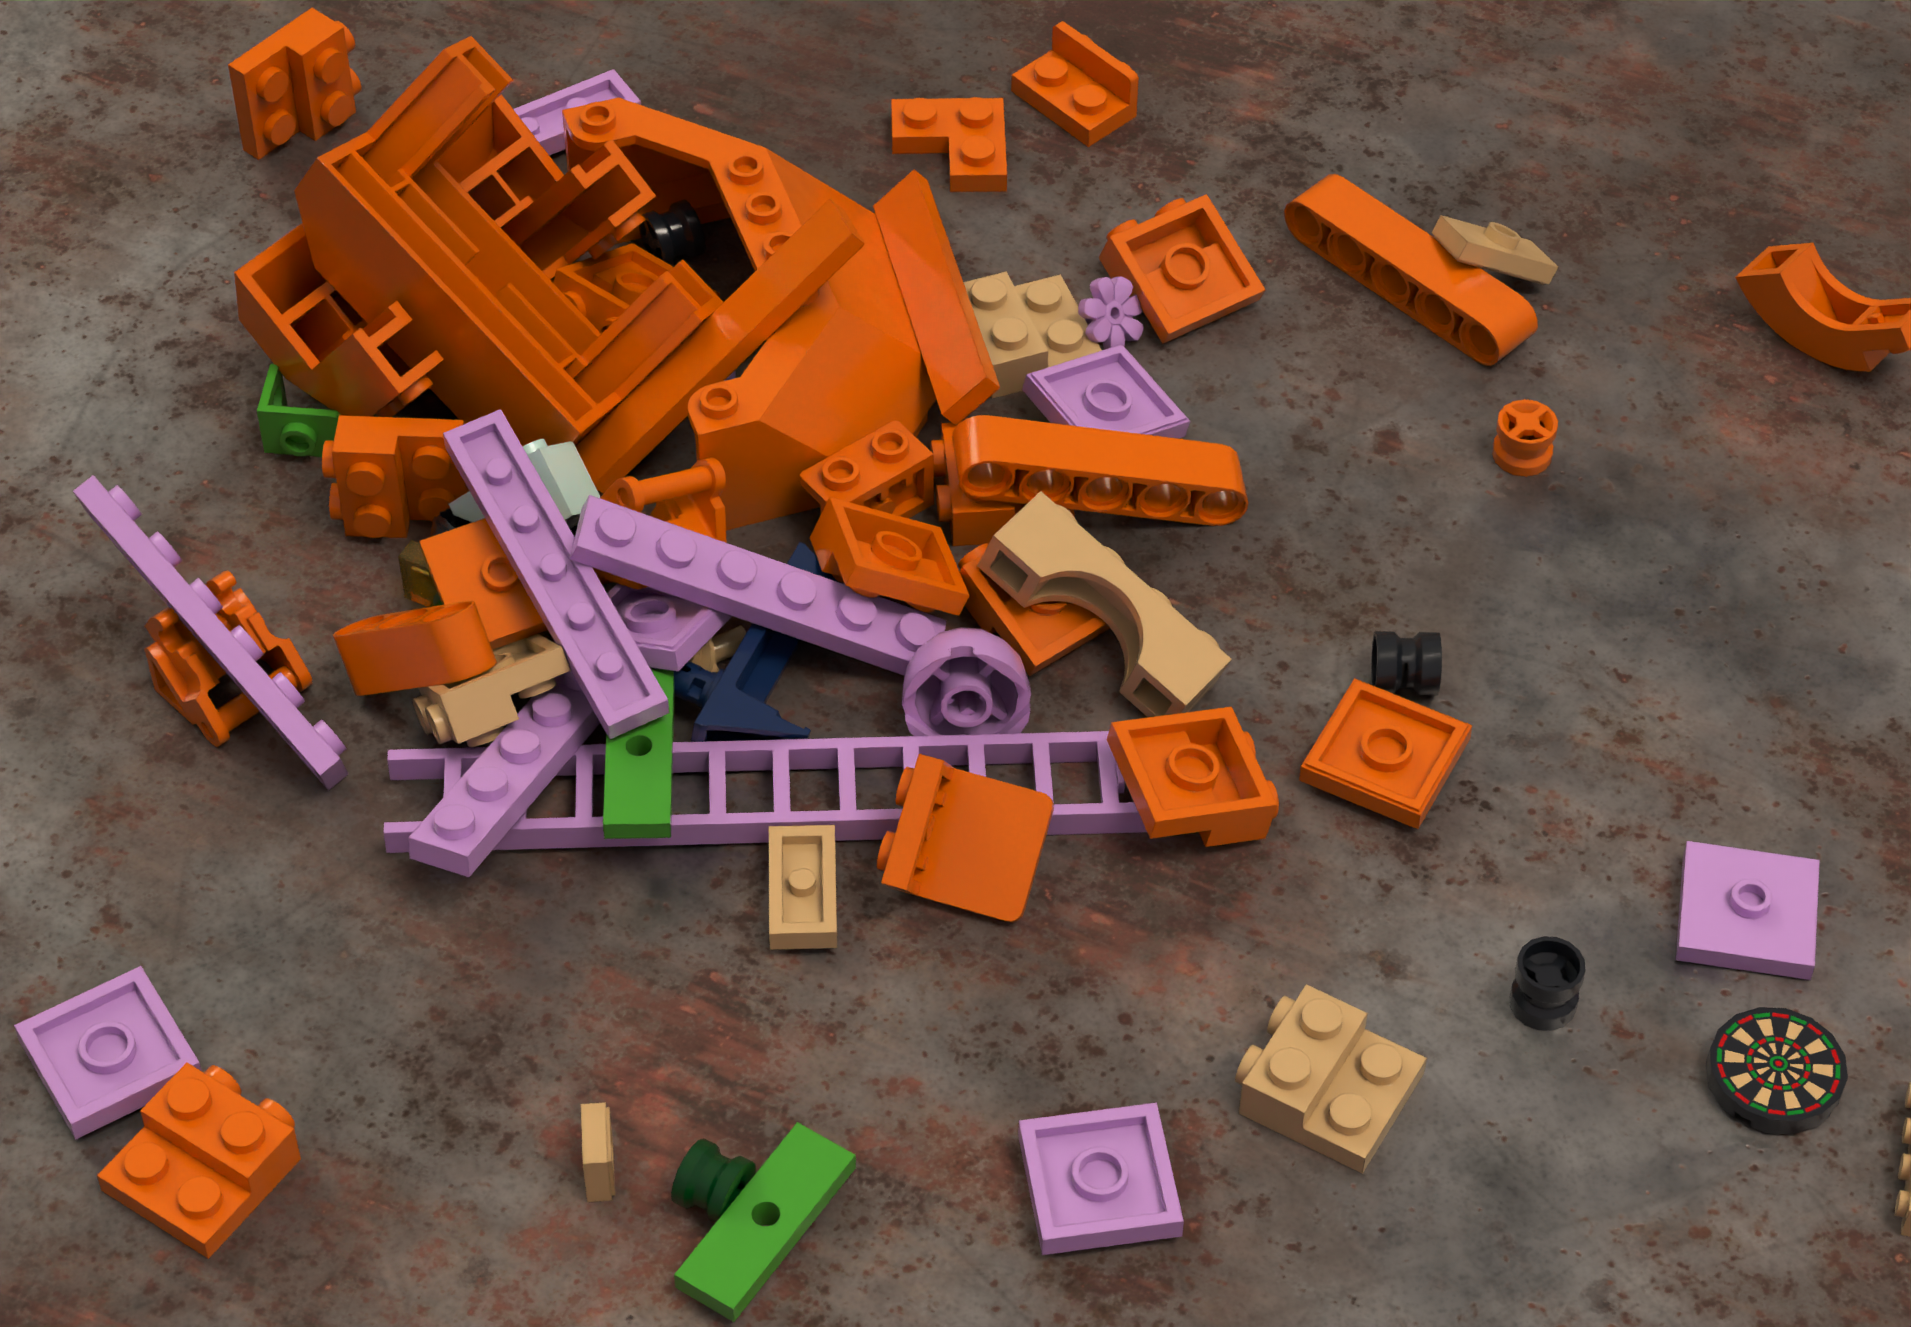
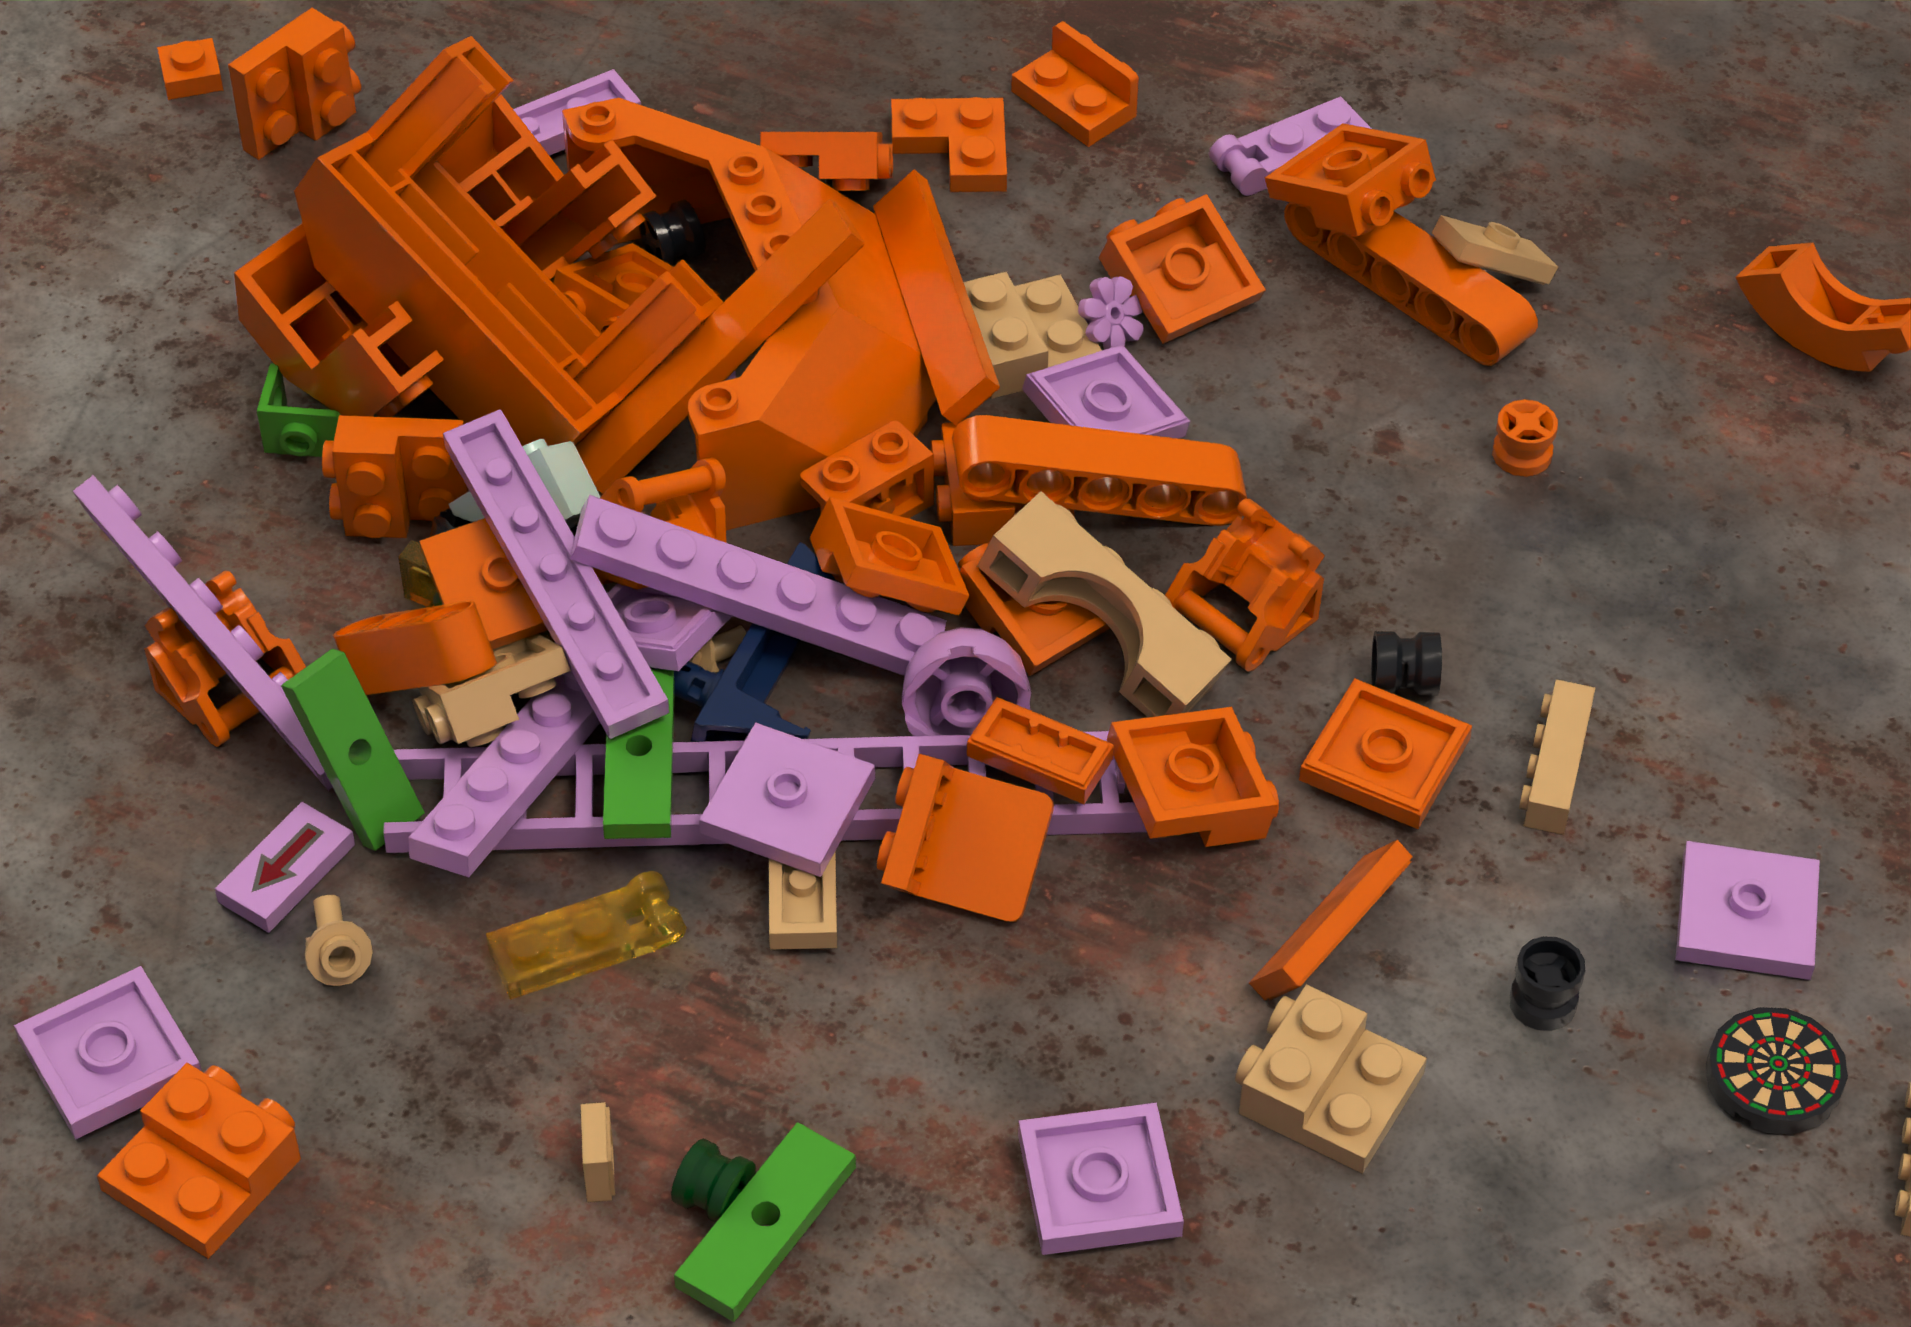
(190, 68): none -> orange plate
(285, 867): none -> lavender tile
(338, 948): none -> tan plate
(340, 718): none -> bright green tile
(585, 936): none -> clear yellow plate
(787, 799): none -> lavender plate
(843, 156): none -> orange plate
(1040, 750): none -> orange plate
(1267, 569): none -> orange piece
(1268, 148): none -> lavender plate
(1331, 921): none -> orange tile
(1355, 178): none -> orange plate
(1559, 757): none -> tan piece

